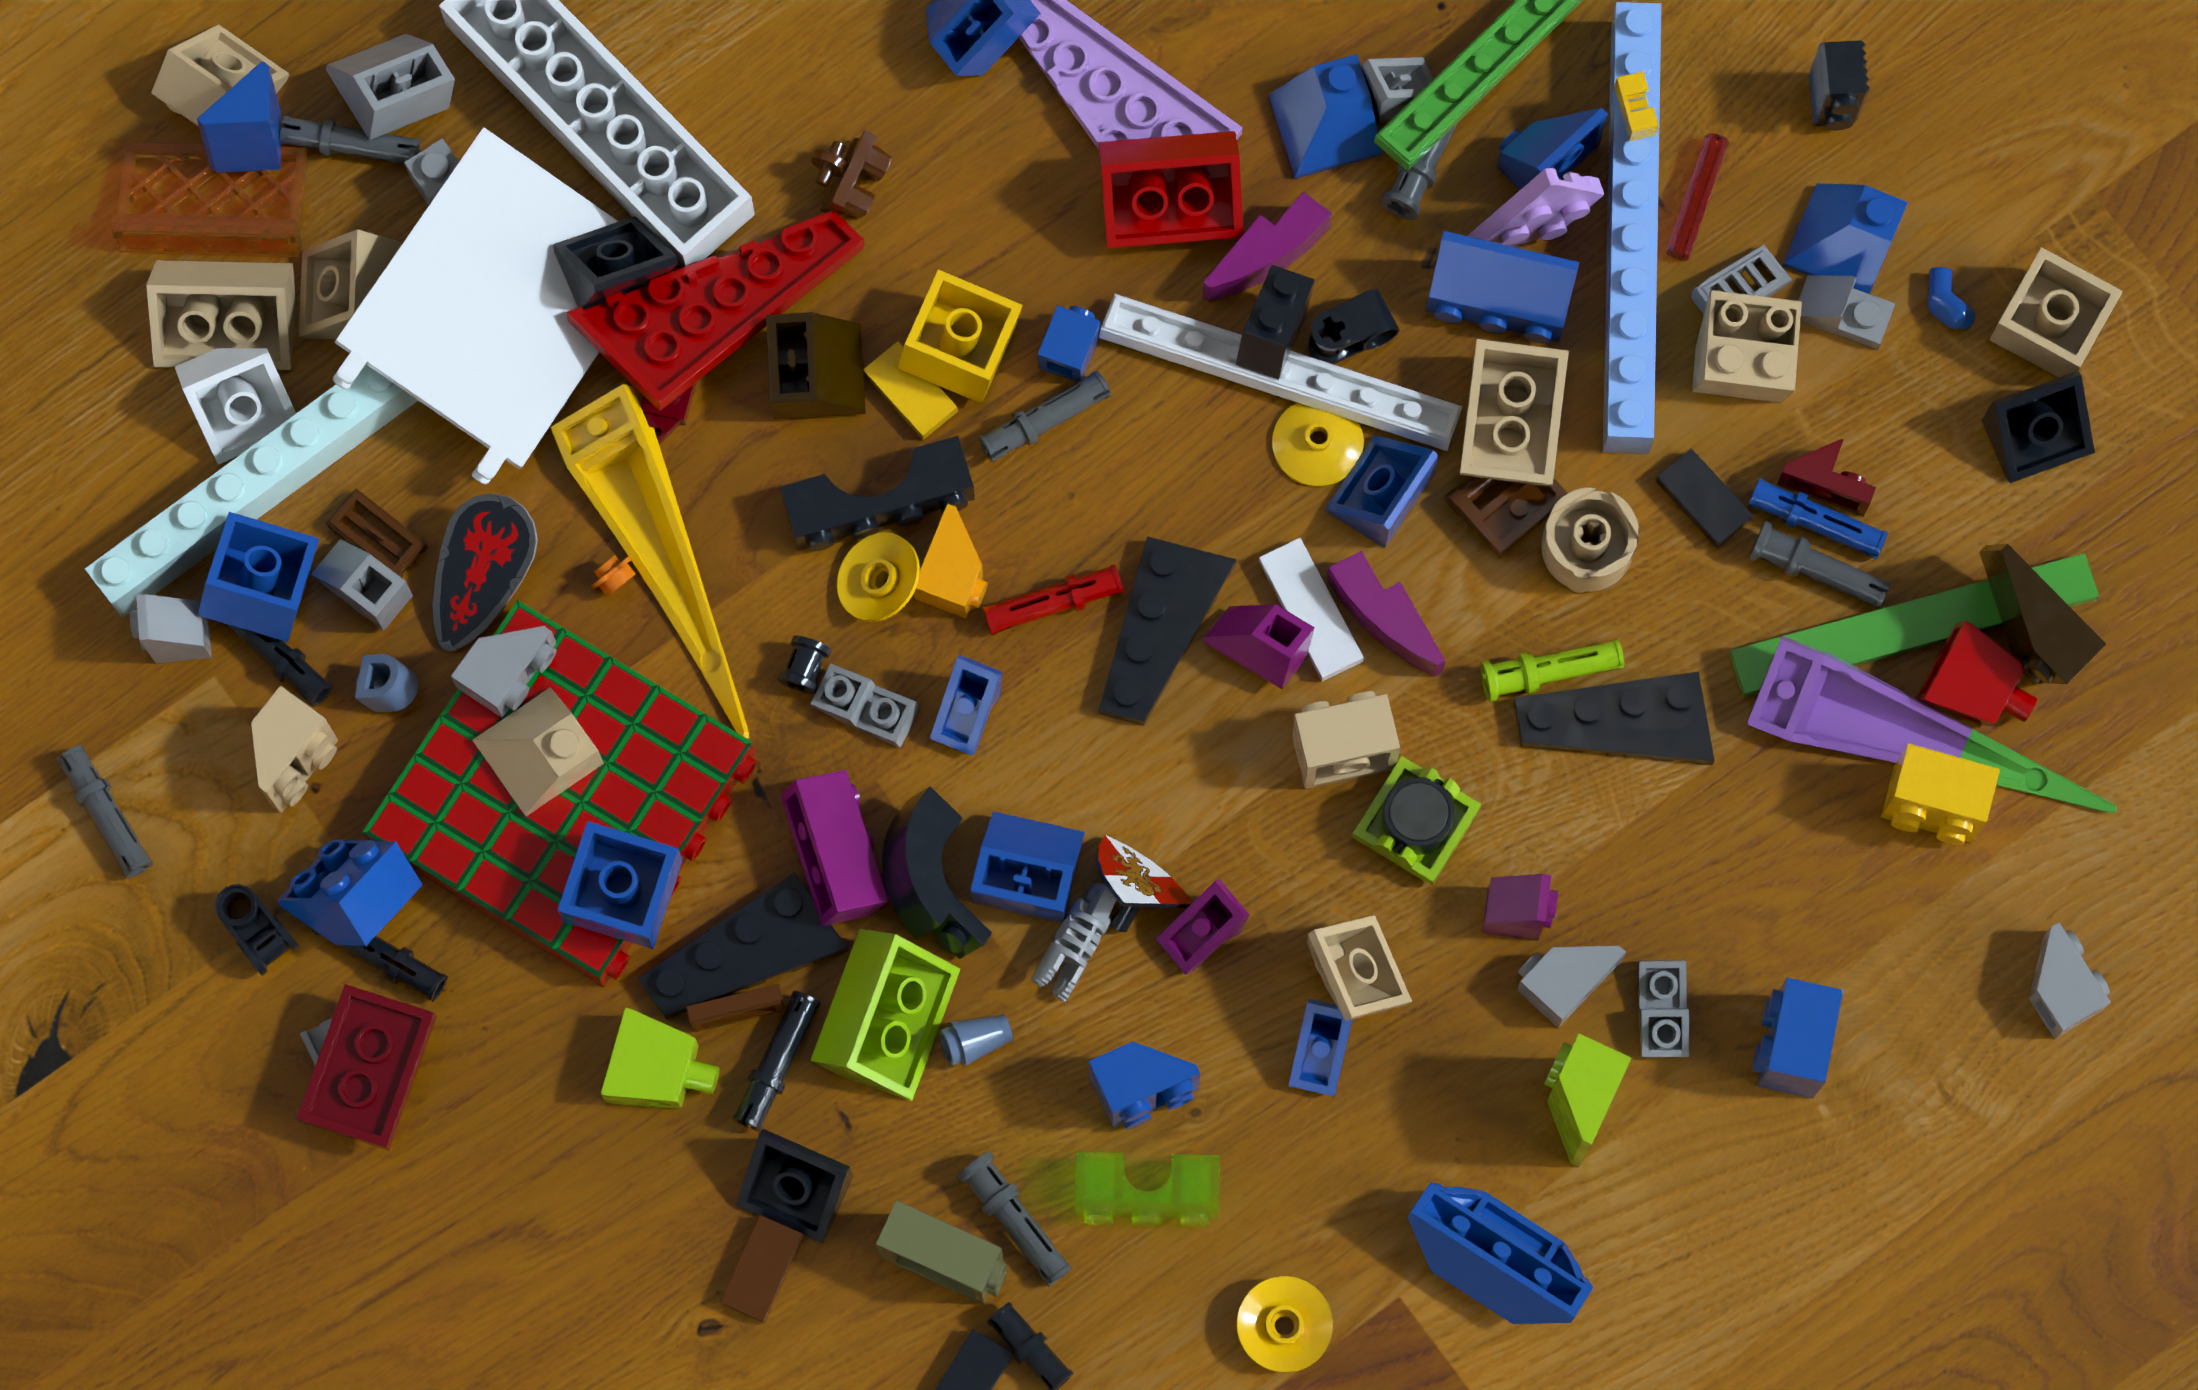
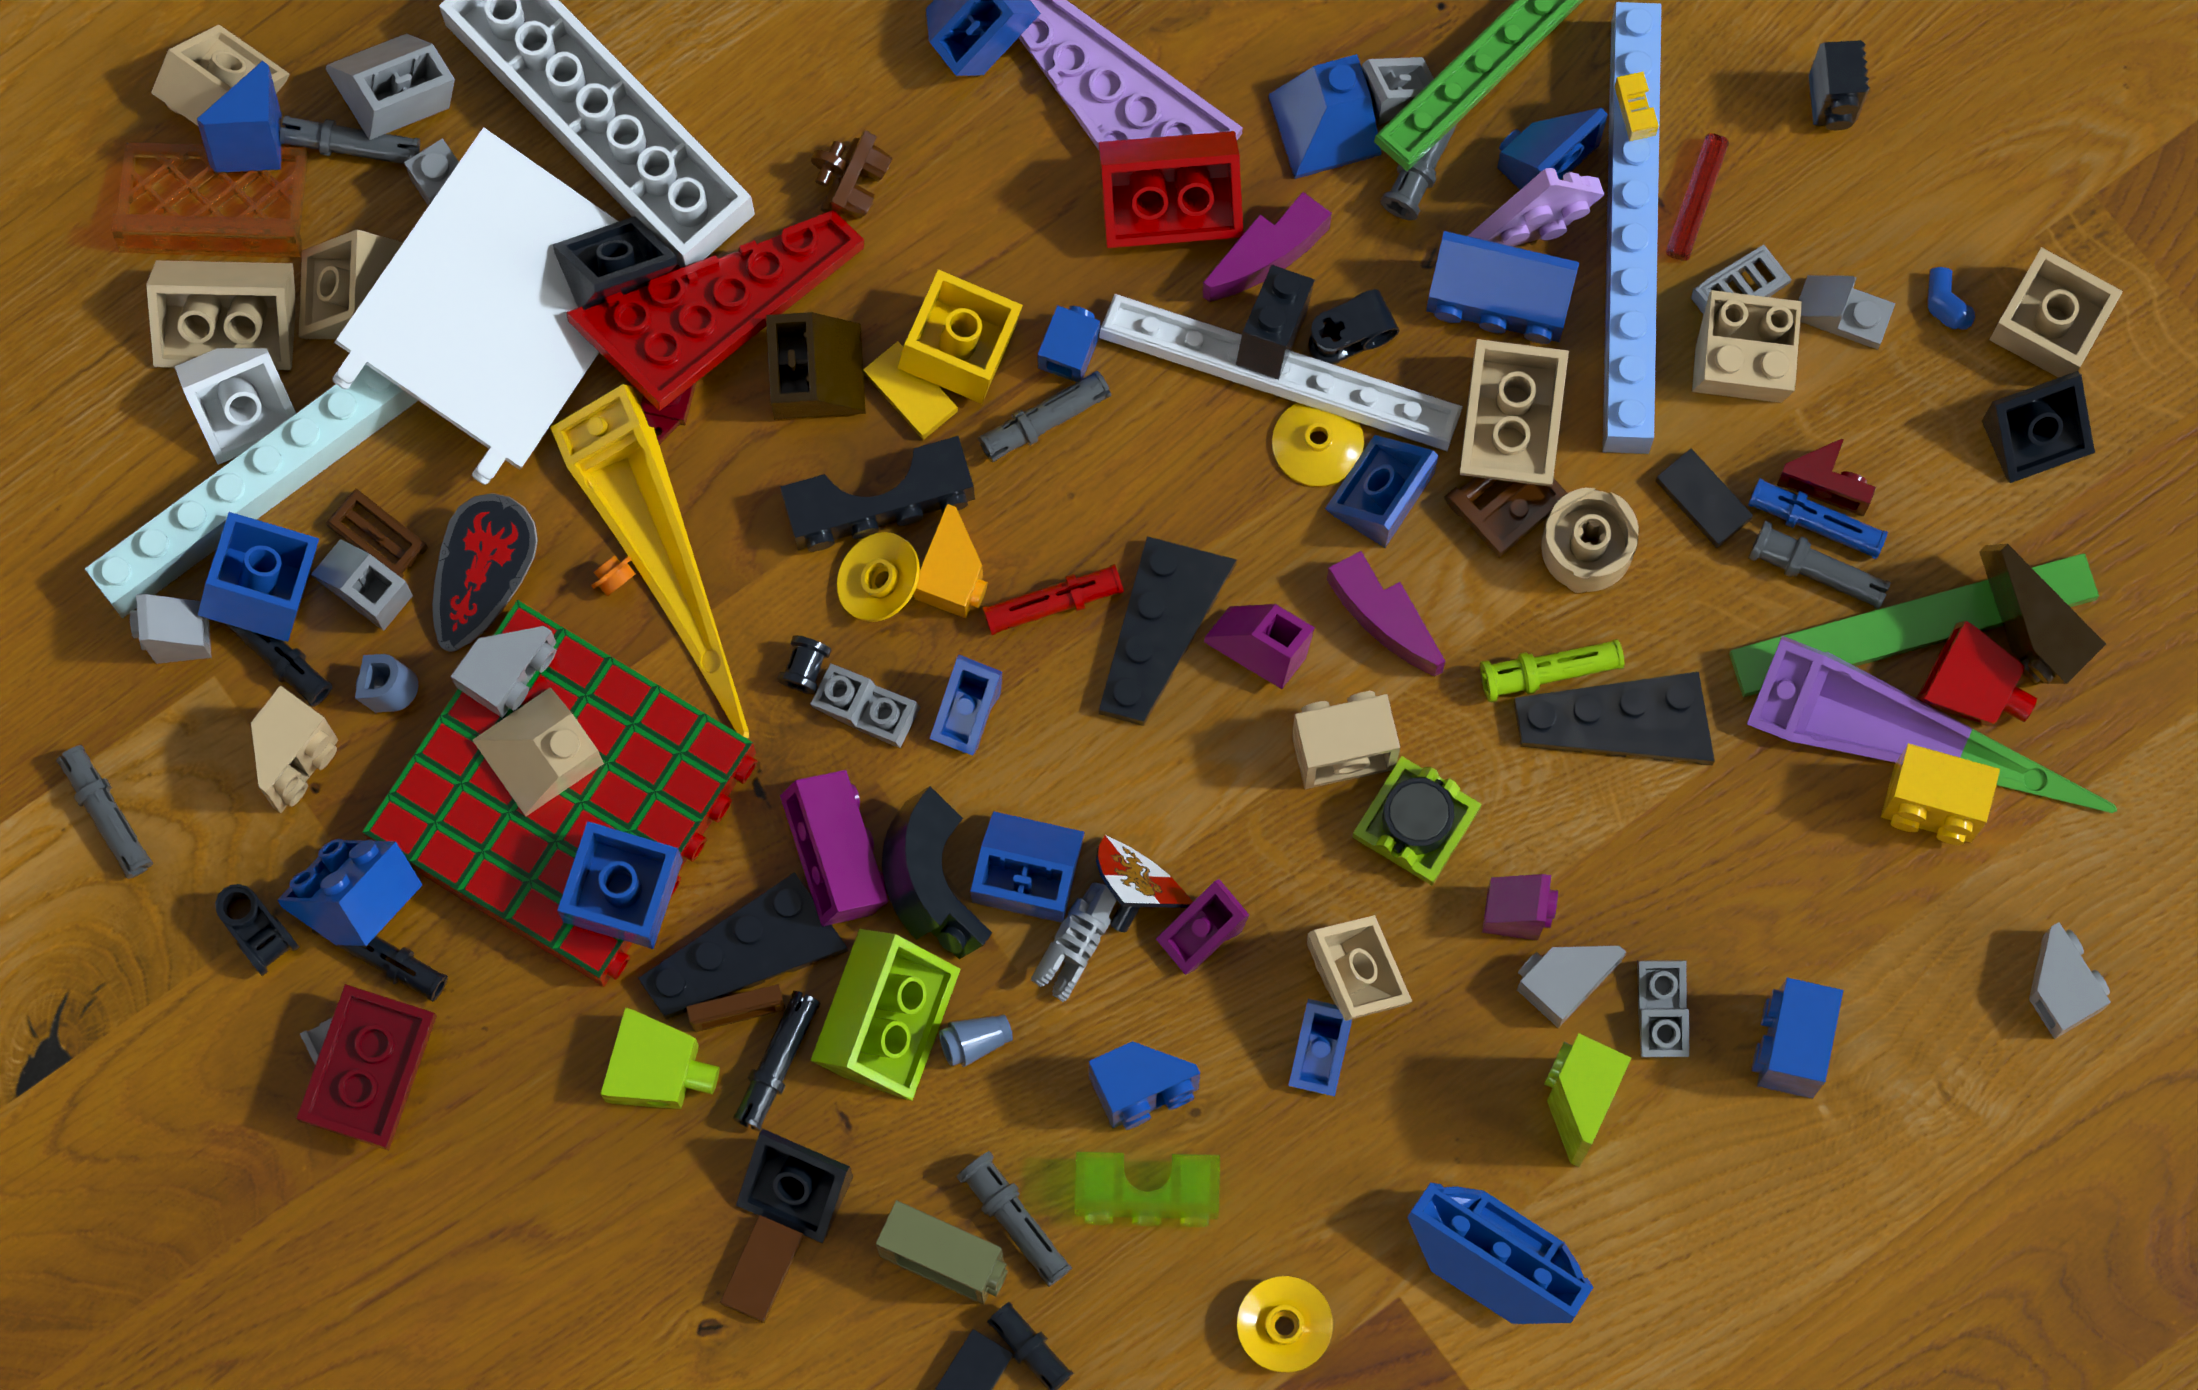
(1307, 597): white tile -> none
(1845, 233): blue slope -> none

